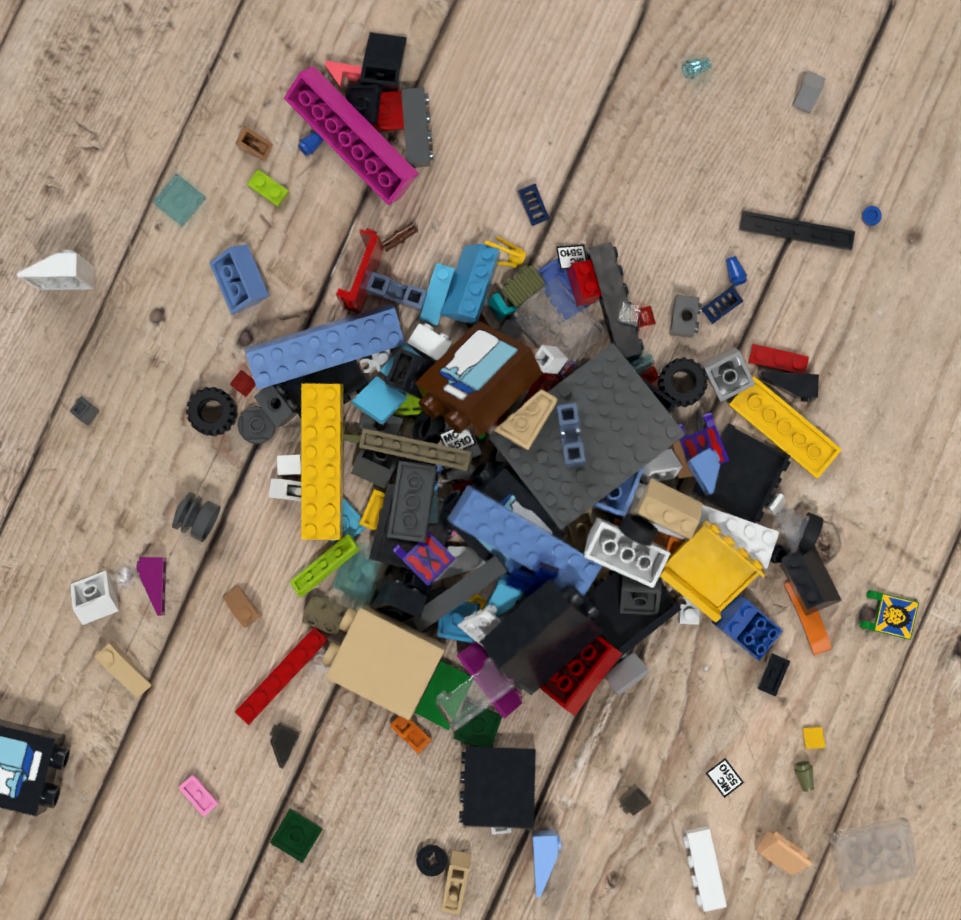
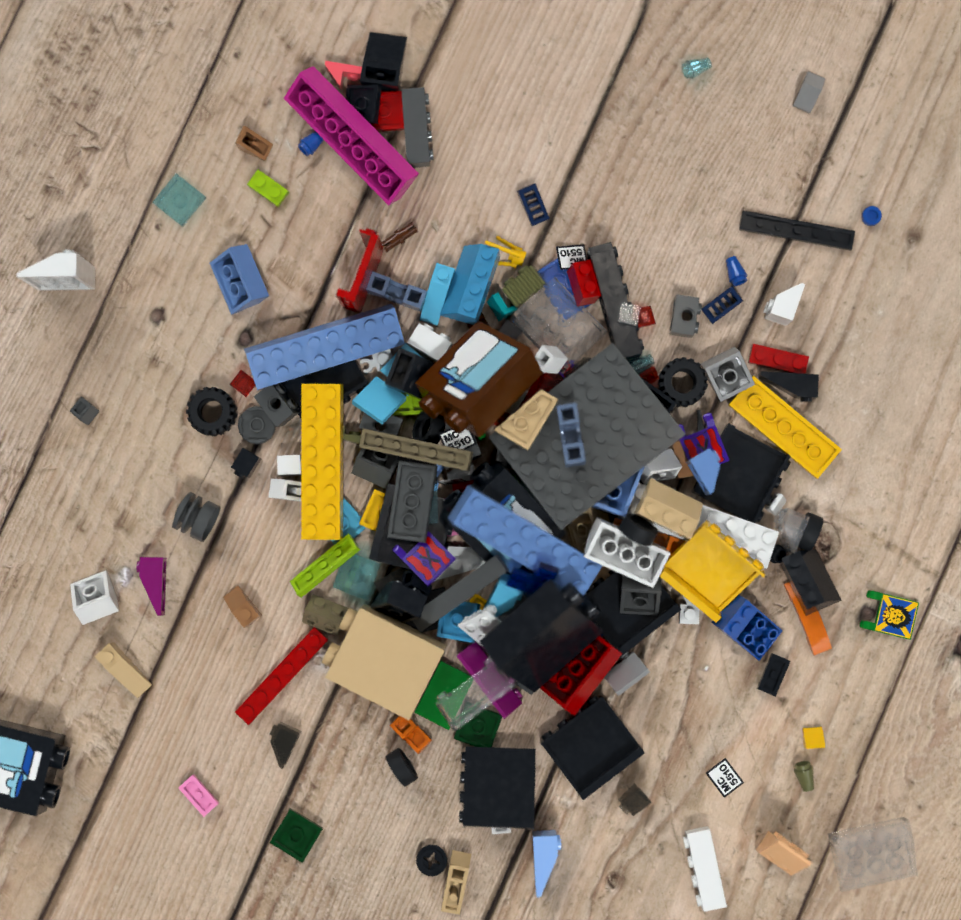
(245, 463): none -> black brick
(401, 767): none -> black tyre
(591, 746): none -> black panel
(784, 305): none -> white slope

